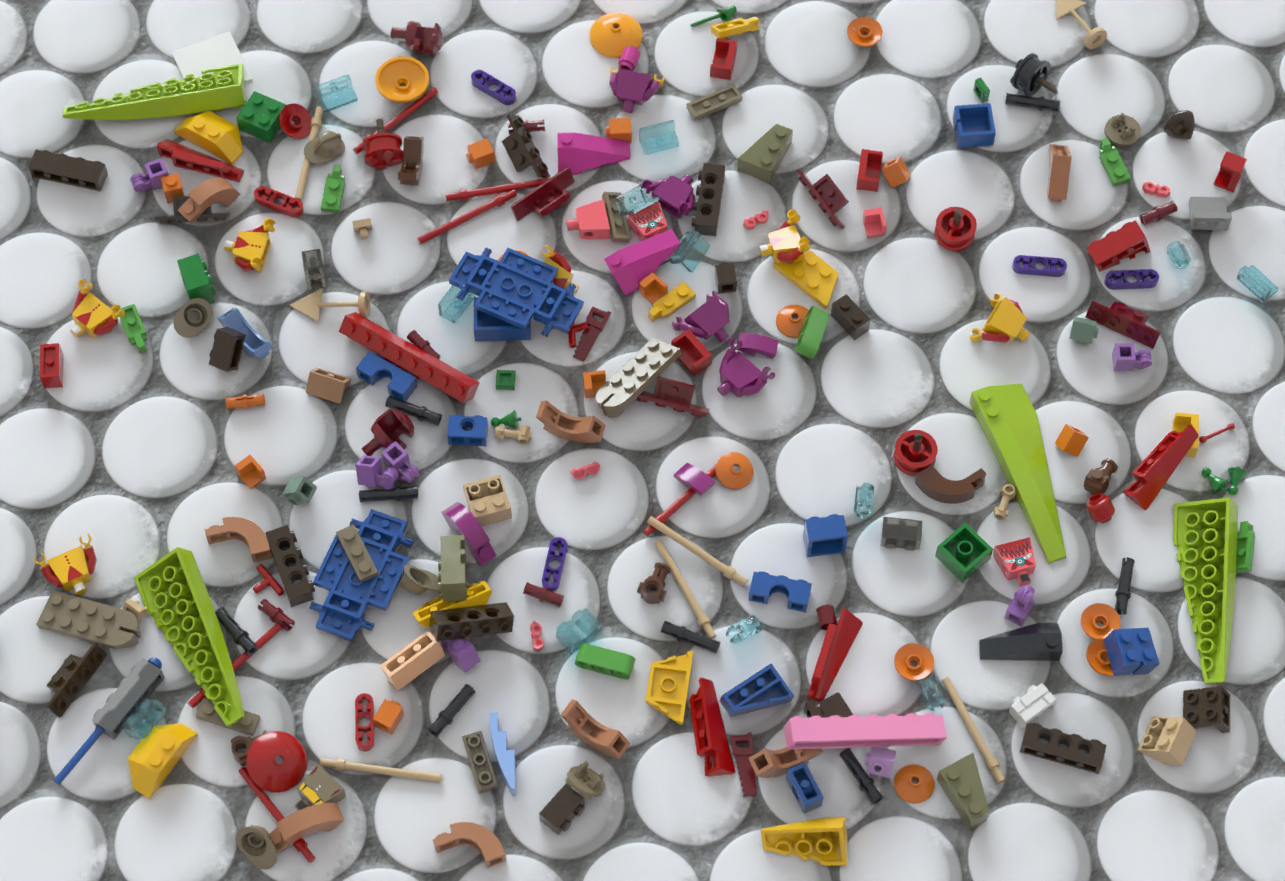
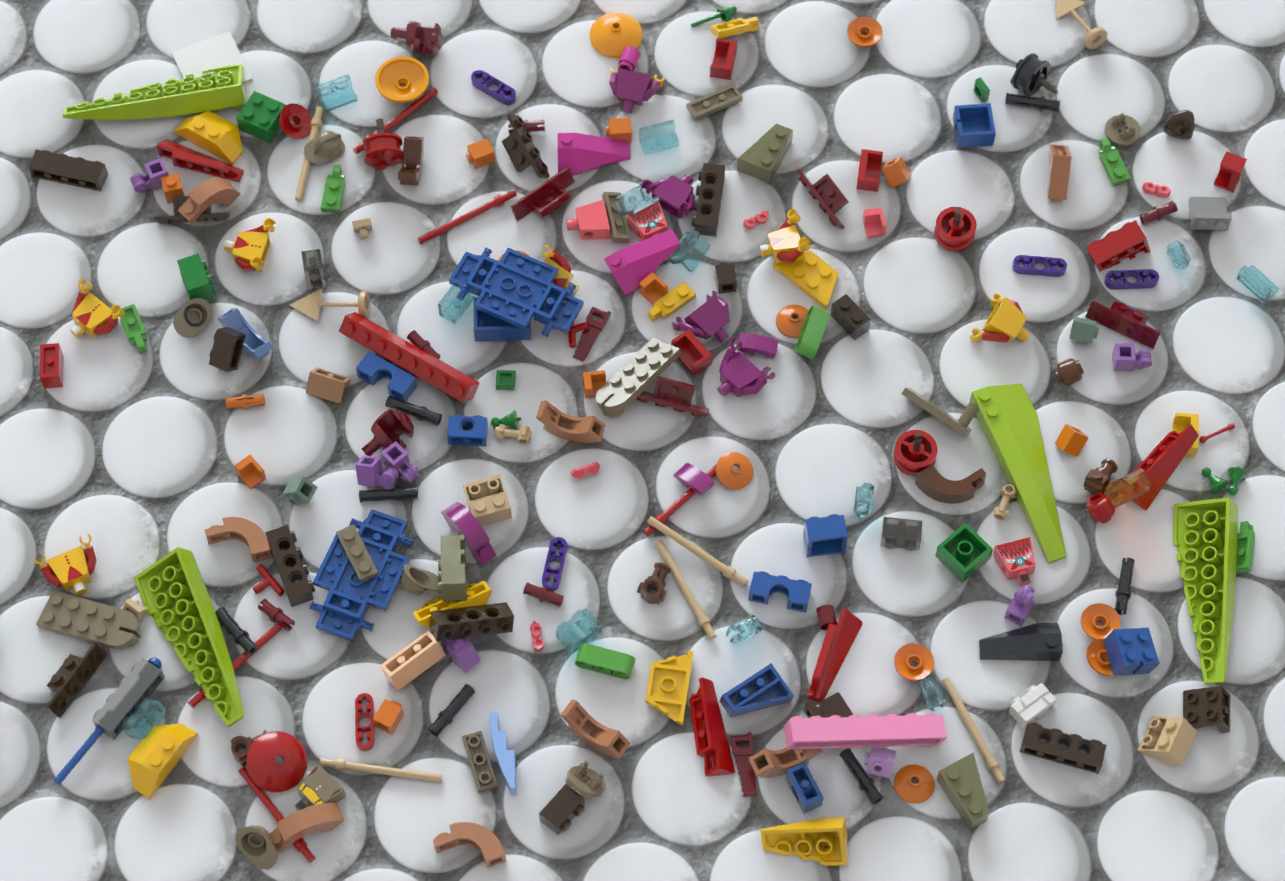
(246, 725): dark tan plate -> none
(284, 207): red beam -> none
(465, 195): red bar -> none
(686, 635): black pin -> none
(959, 425): none -> dark tan piece
(1069, 371): none -> reddish brown head
(1127, 488): none -> clear orange brick

